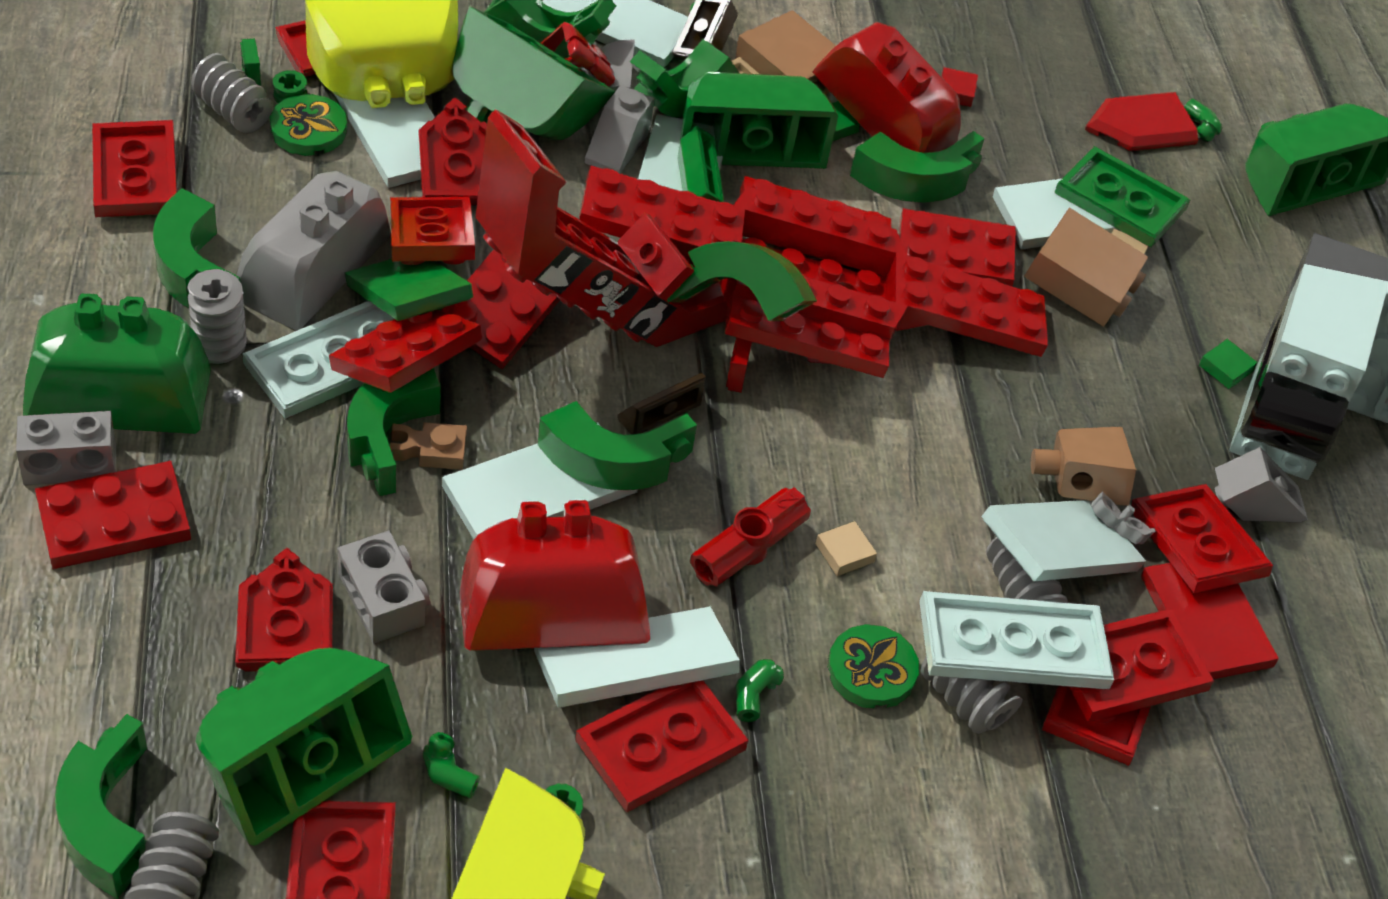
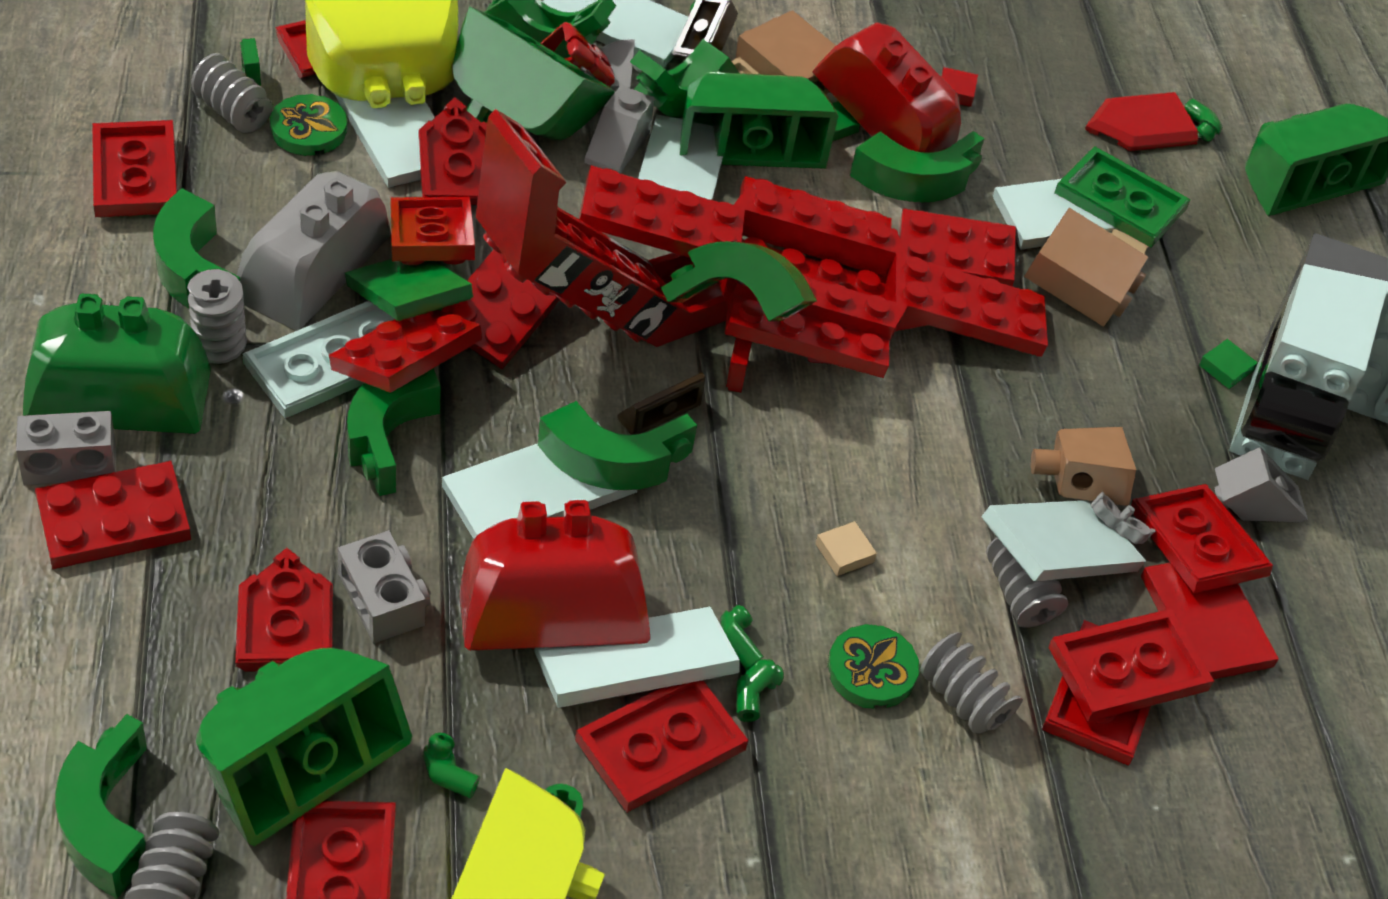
(286, 80): green bush -> none
(434, 446): medium nougat plate -> none
(655, 256): red plate -> none
(700, 165): green piece -> none
(733, 625): none -> green arm
(750, 536): red piece -> none
(1015, 640): light aqua tile -> none

